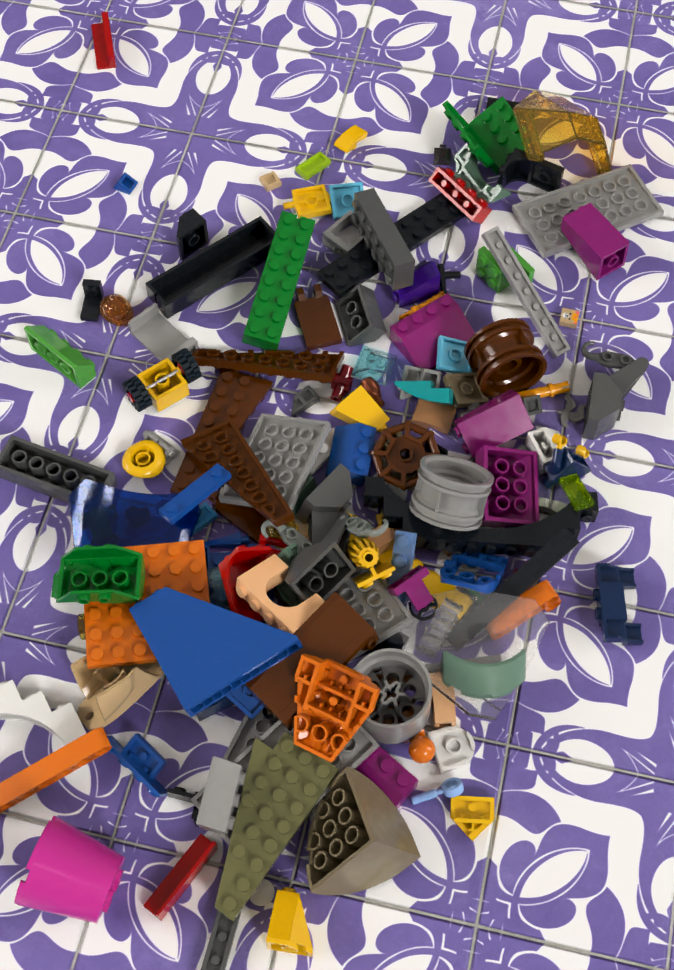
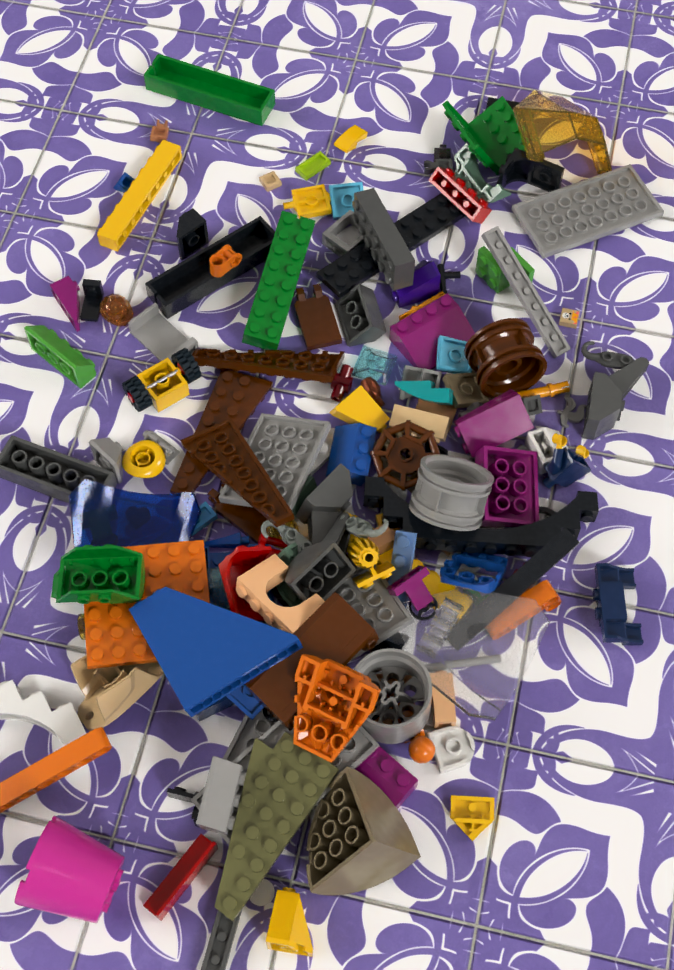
(67, 296): none -> magenta slope
(103, 43): red panel -> none
(108, 456): none -> light grey slope
(139, 195): none -> yellow brick
(142, 761): blue bracket -> none
(159, 132): none -> nougat plate
(195, 493): blue plate -> none
(210, 89): none -> green piece
(224, 261): none -> orange piece
(303, 400): dark grey tile -> none
(427, 420): none -> tan brick
(444, 163): none -> dark grey plate
(450, 788): light blue piece -> none
(481, 679): sand green windscreen -> none
(576, 492): clear neon green tile -> none
(595, 240): magenta slope -> none

